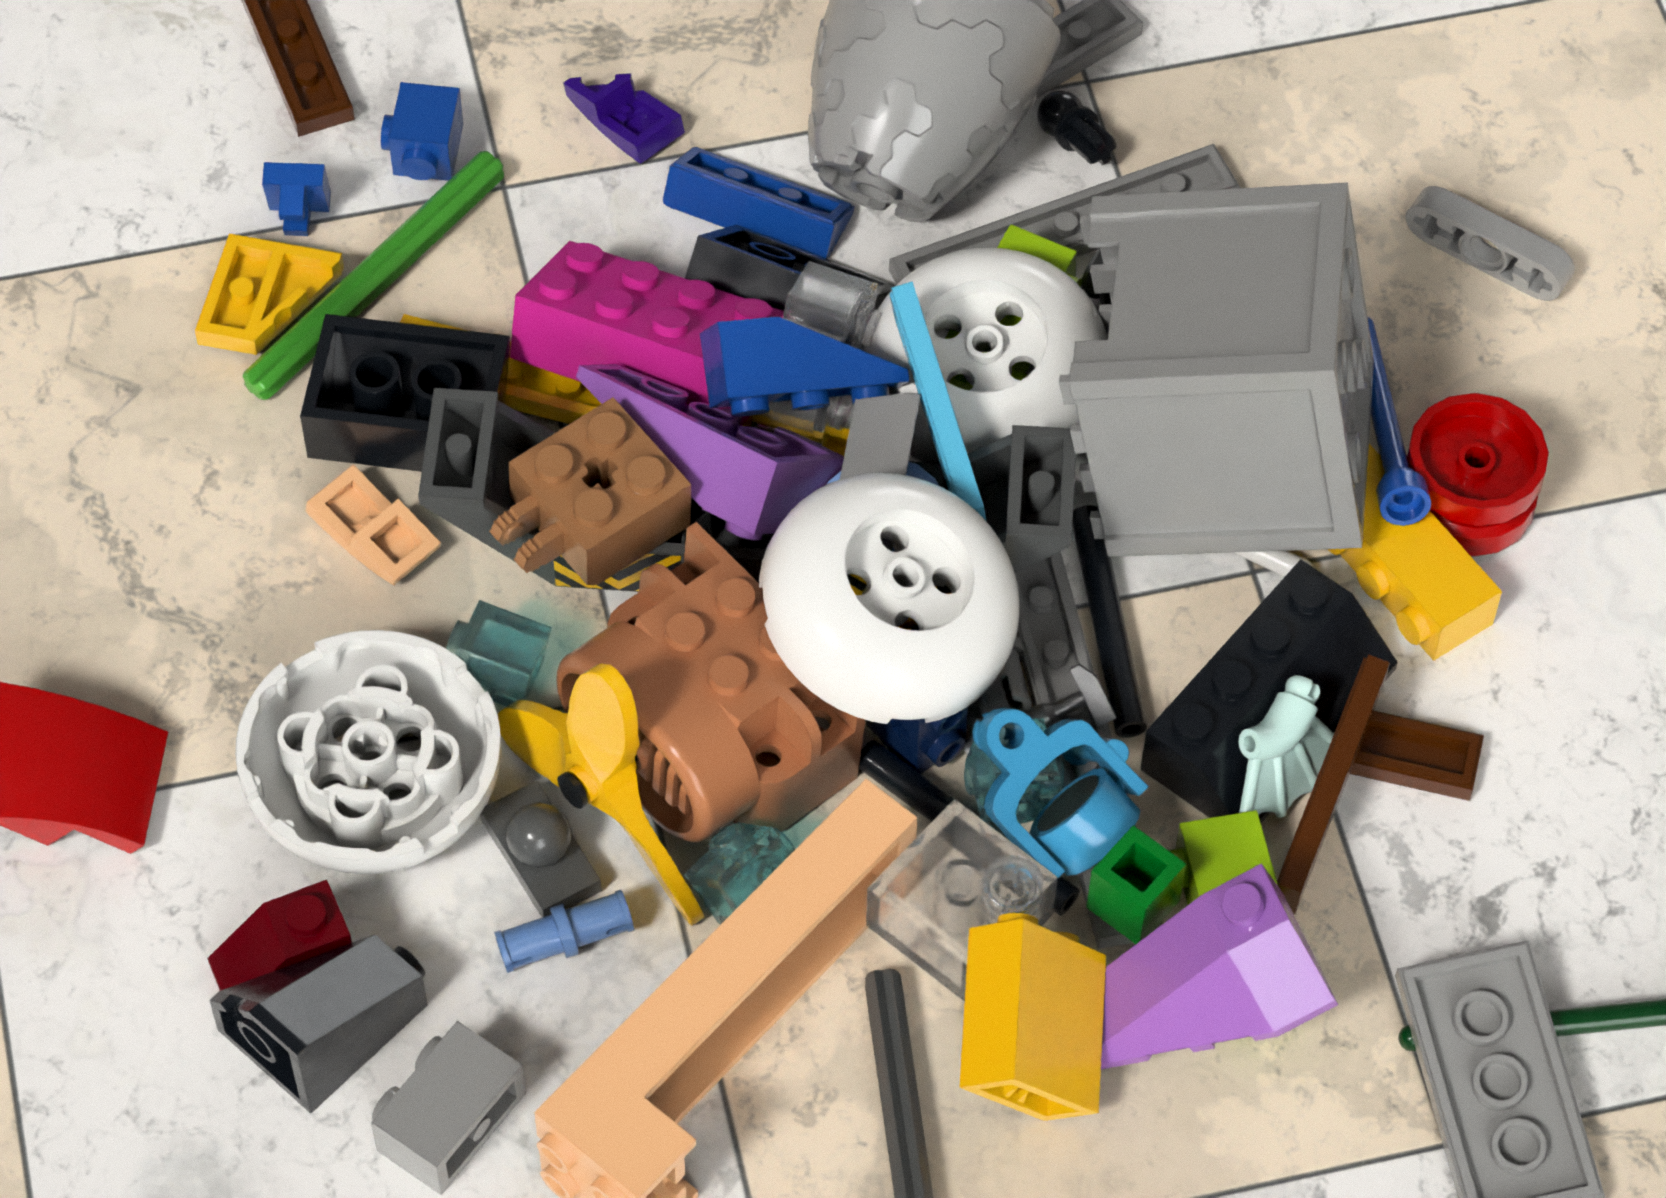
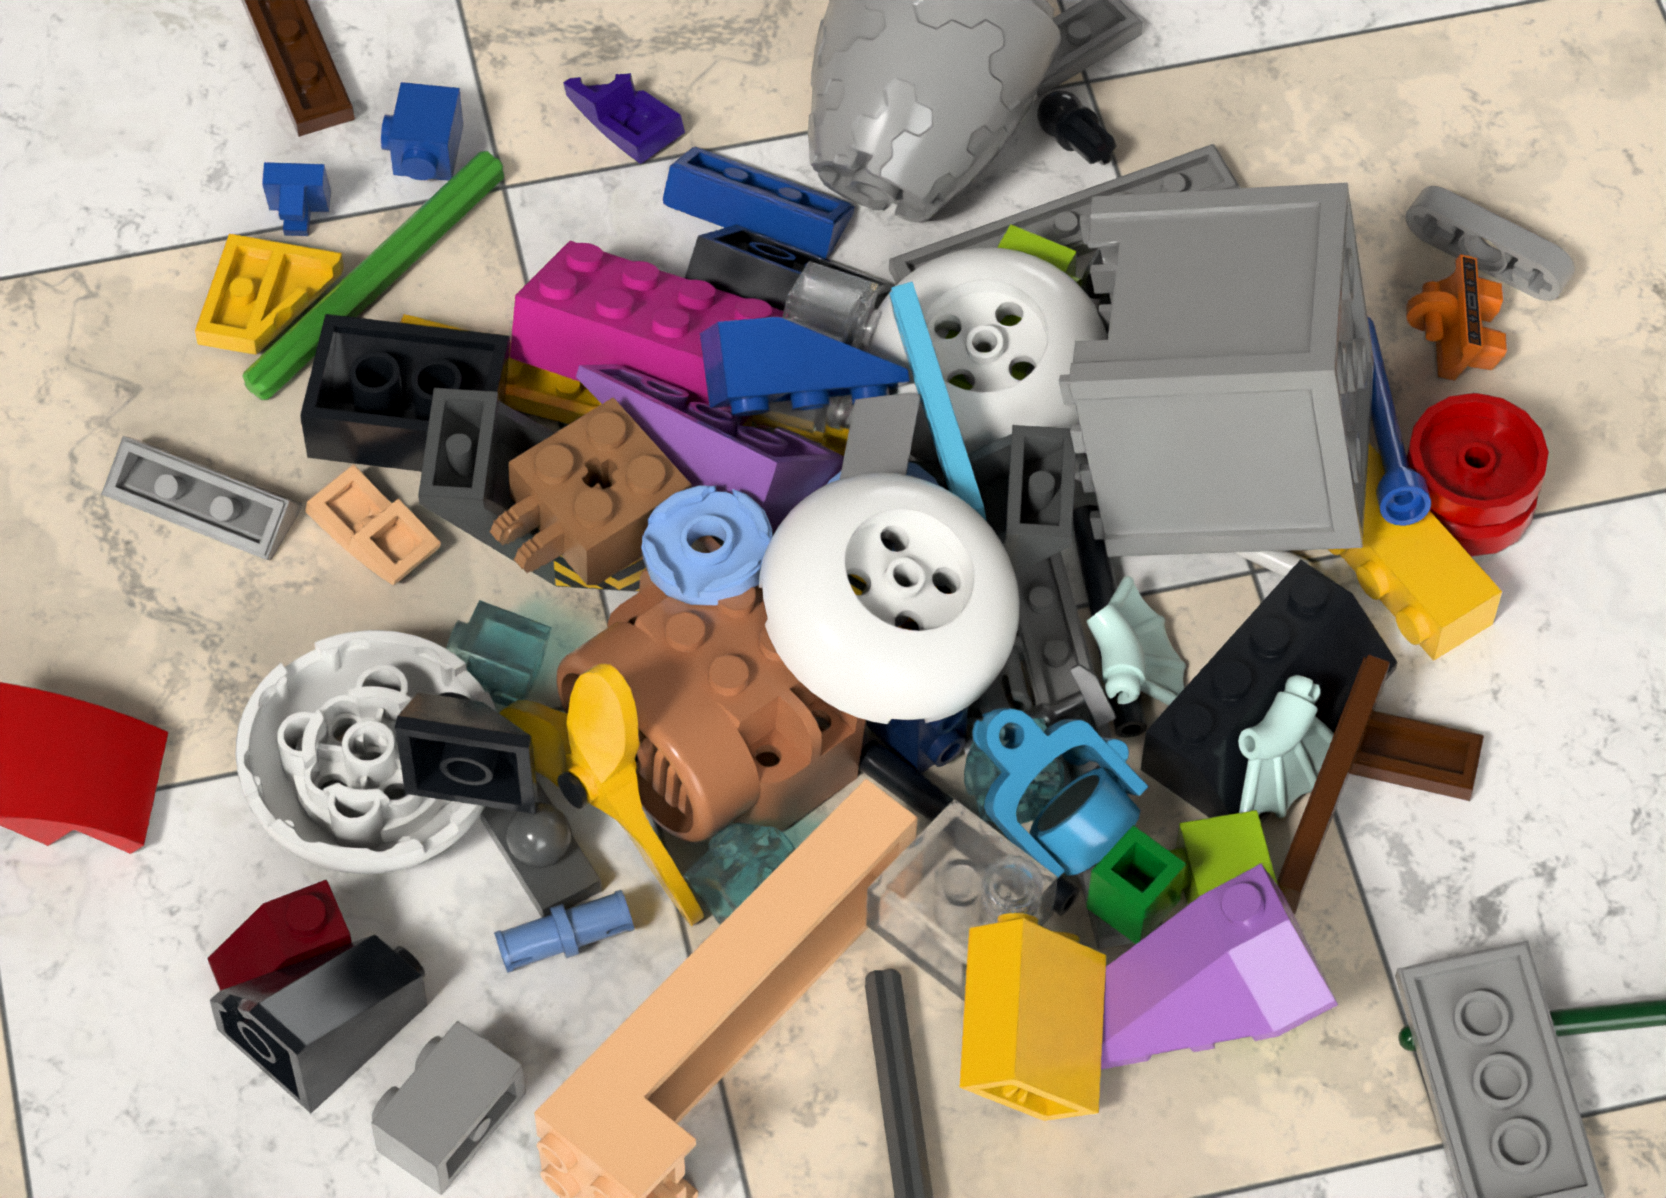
(200, 498): none -> light grey slope
(465, 753): none -> black slope
(711, 576): none -> light blue tile
(1135, 649): none -> light aqua arm
(1452, 316): none -> orange hips

